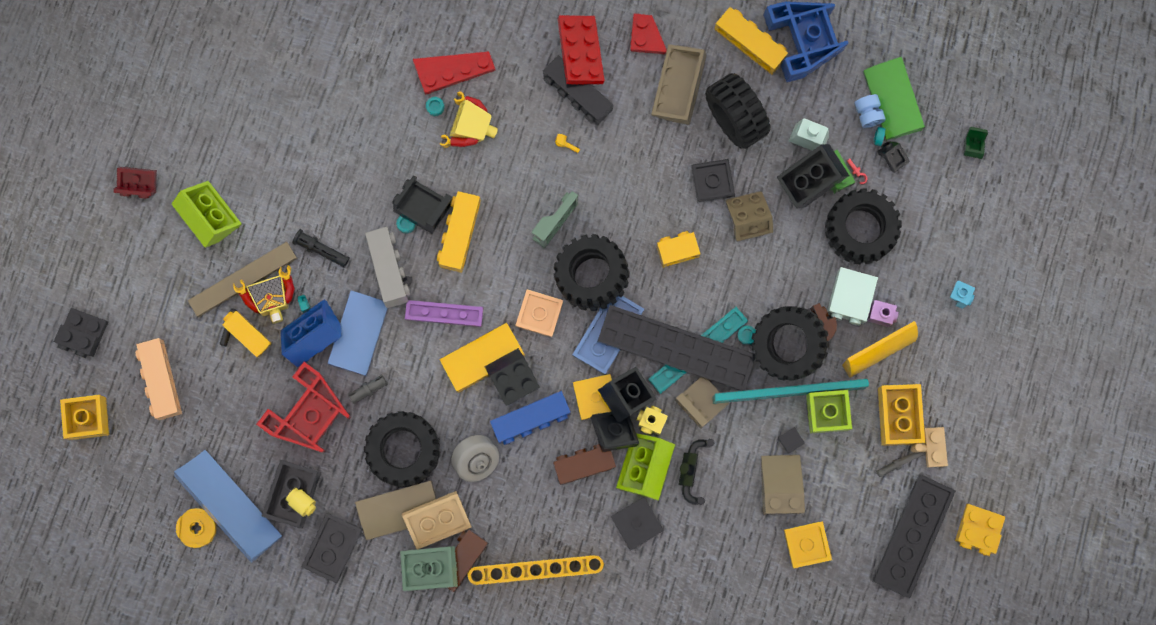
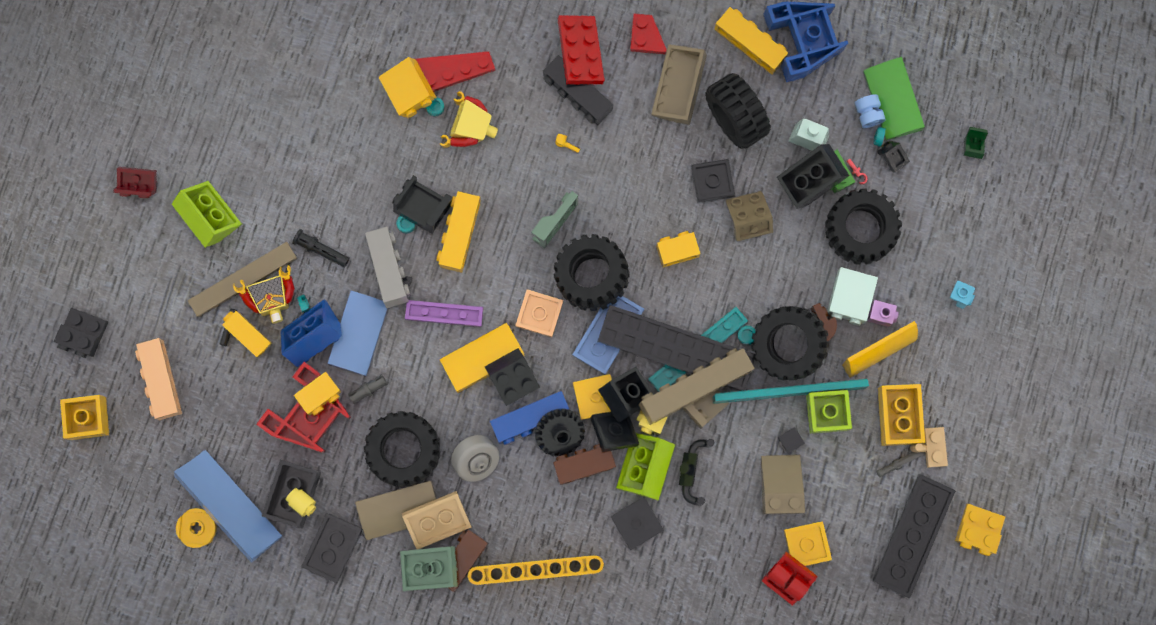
(318, 394): none -> yellow brick
(407, 87): none -> yellow brick
(555, 423): none -> black gear
(692, 388): none -> dark tan brick
(789, 578): none -> red plate

